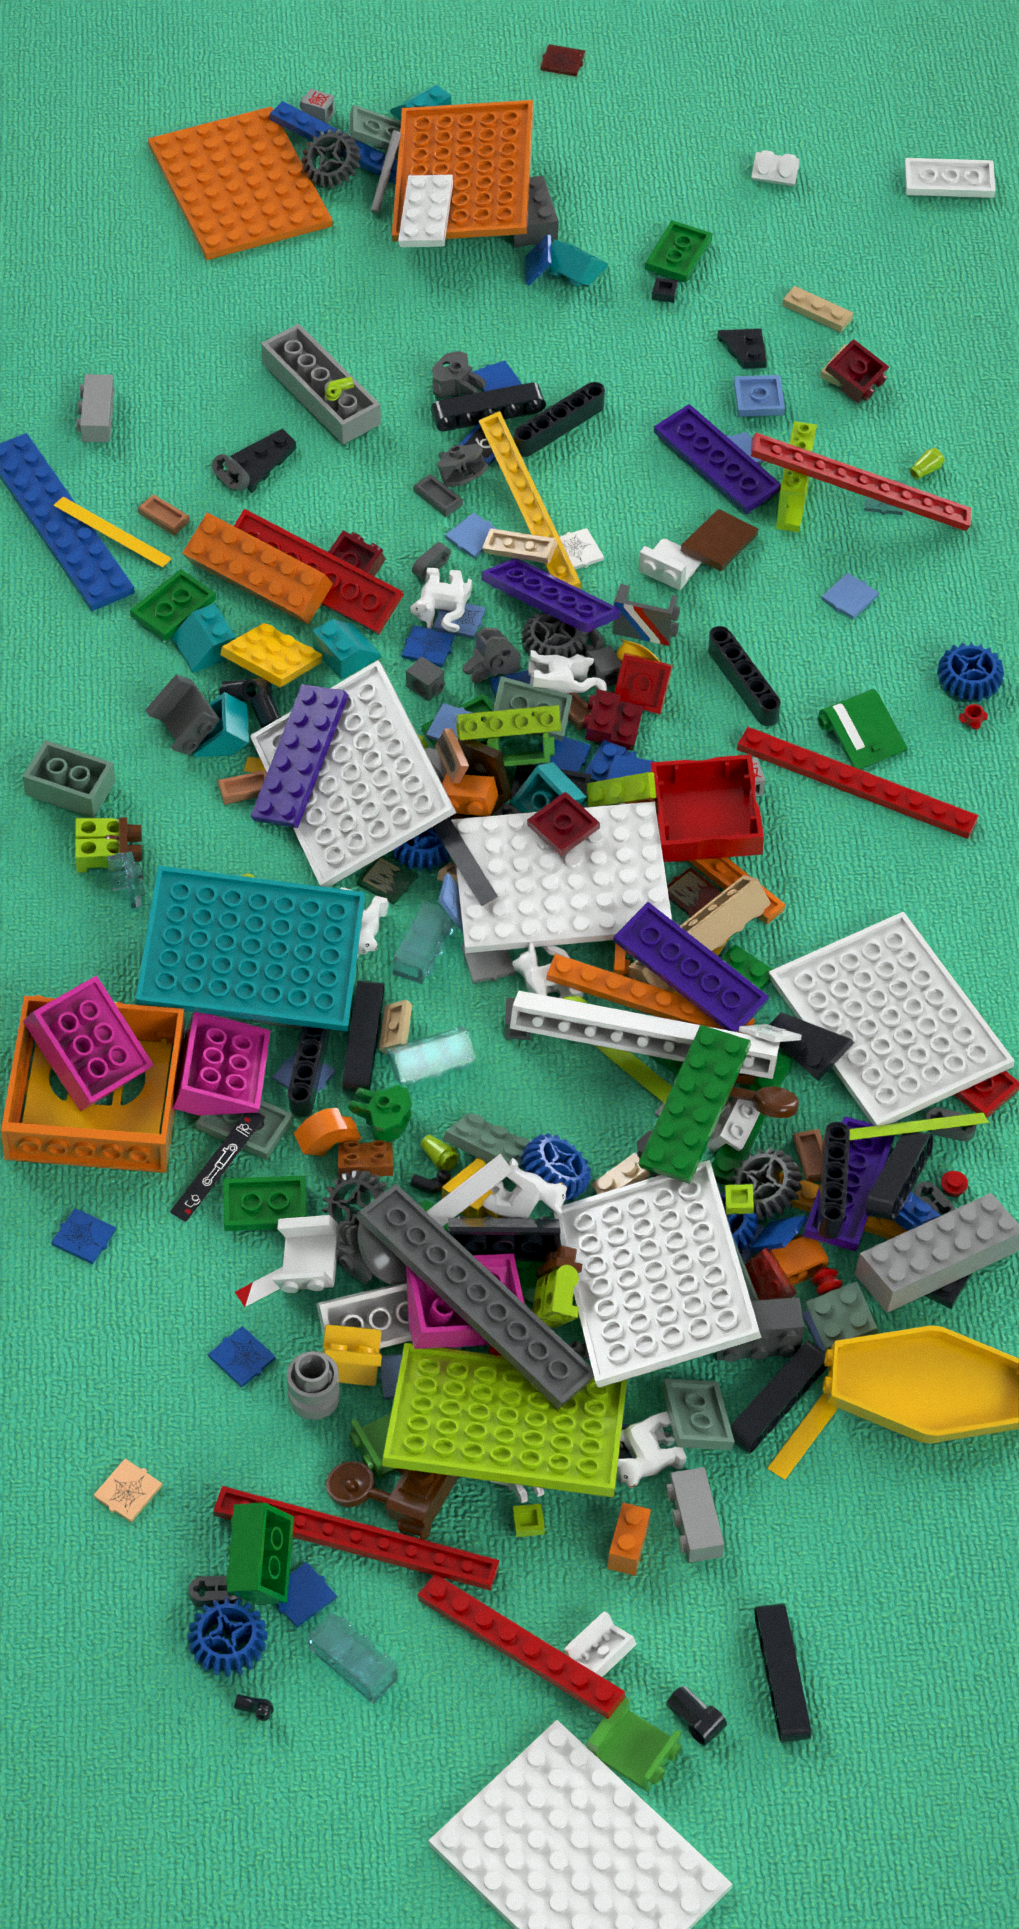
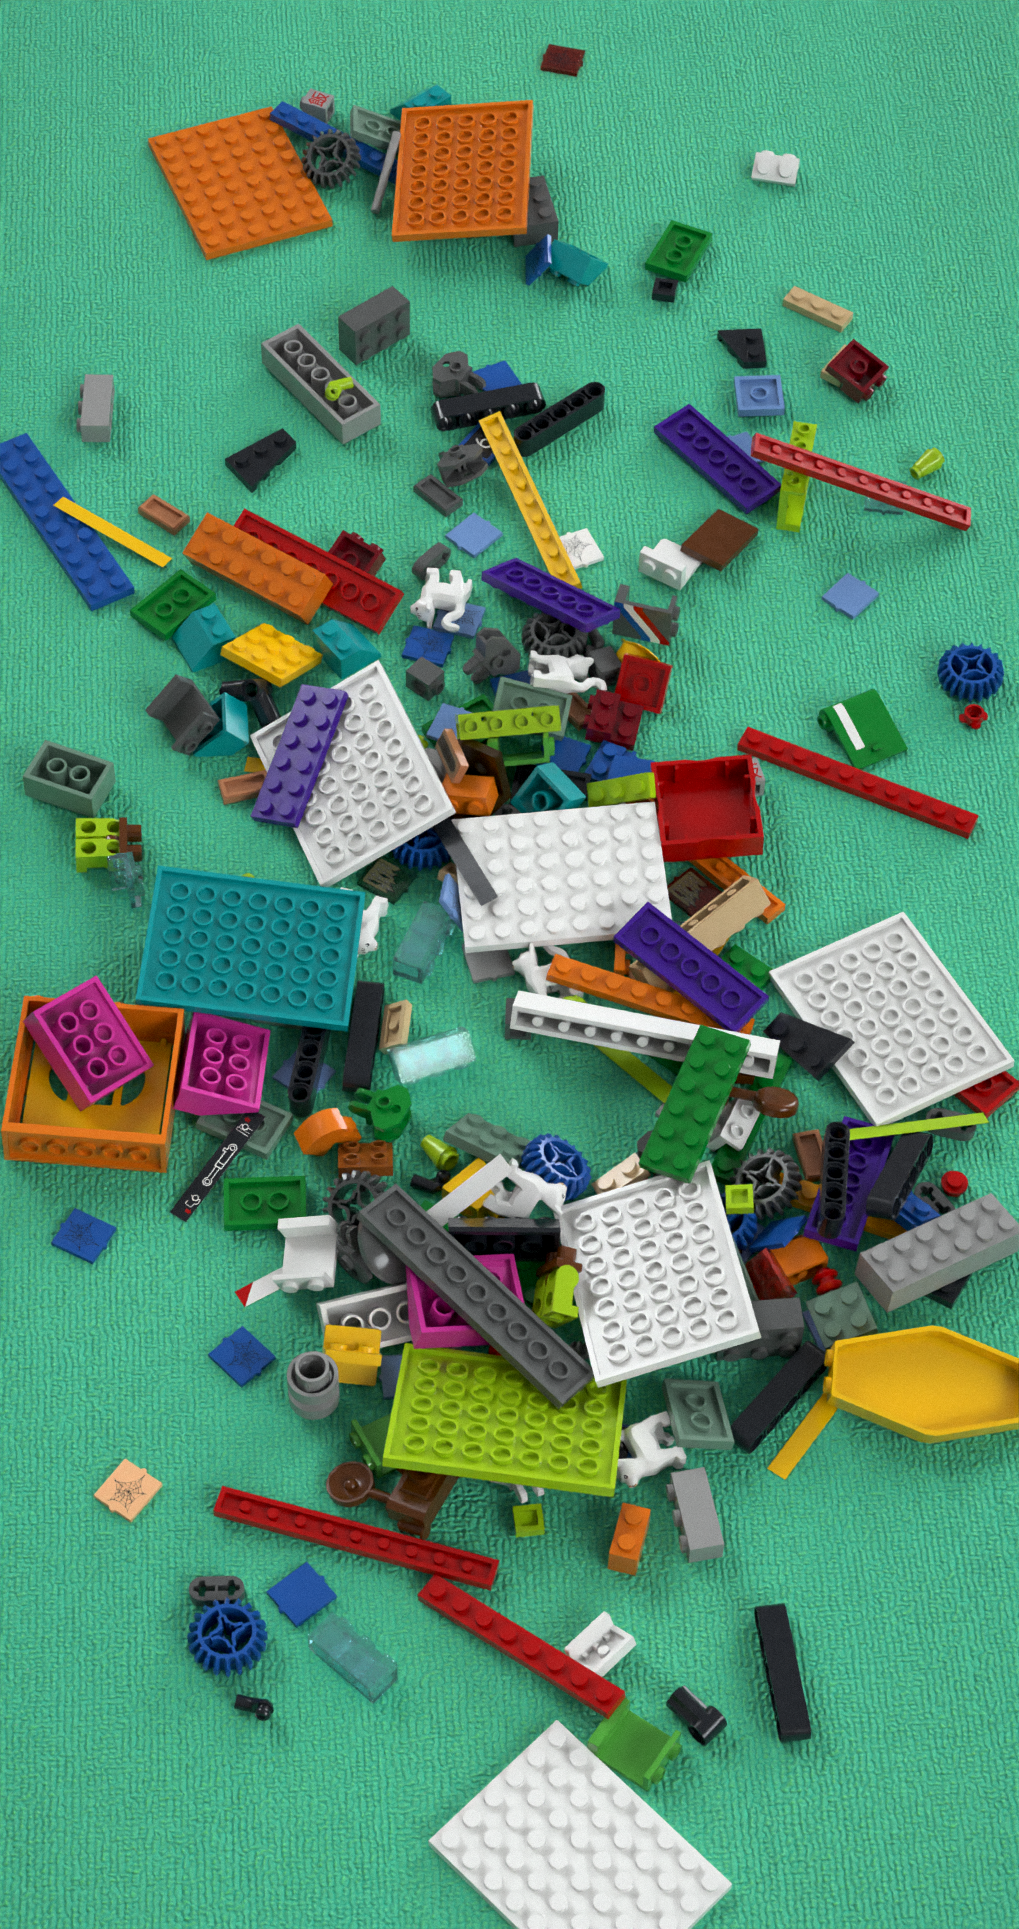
(233, 469): dark grey beam -> none
(260, 1553): green brick -> none
(374, 325): none -> dark grey brick
(426, 211): white plate -> none
(519, 545): tan plate -> none
(563, 824): dark red plate -> none
(744, 676): black beam -> none
(770, 1033): white piece -> none
(949, 177): white plate -> none

